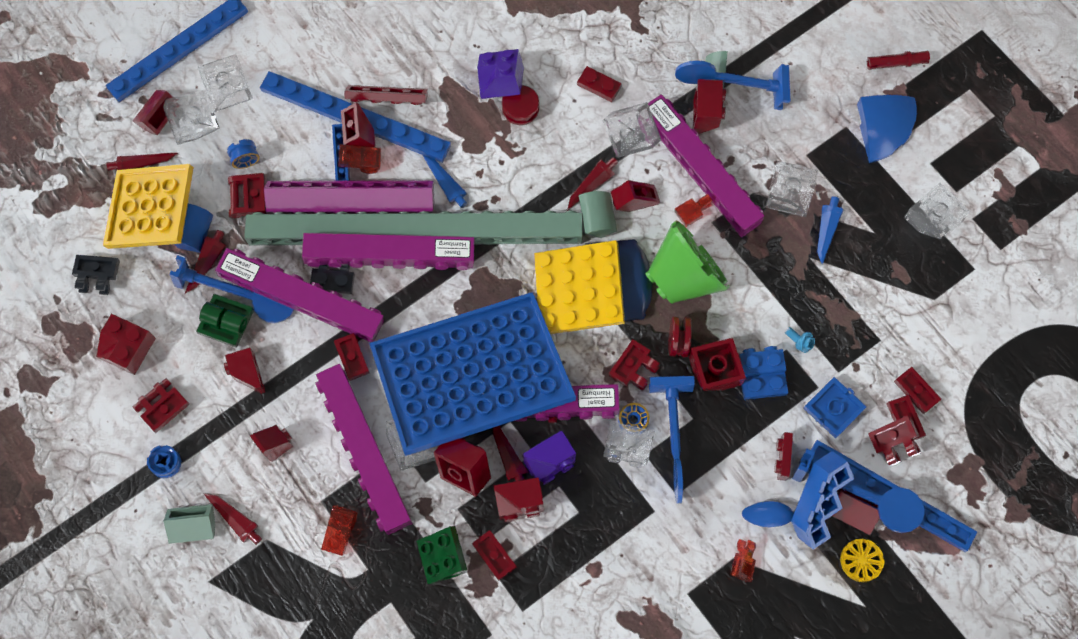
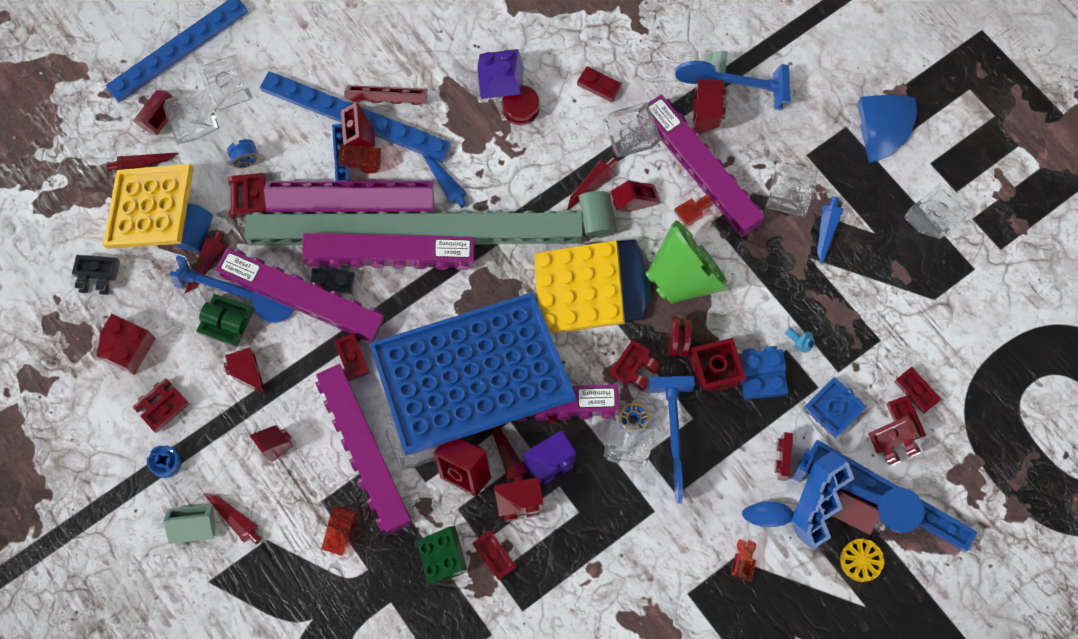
(905, 59): dark red pin -> none

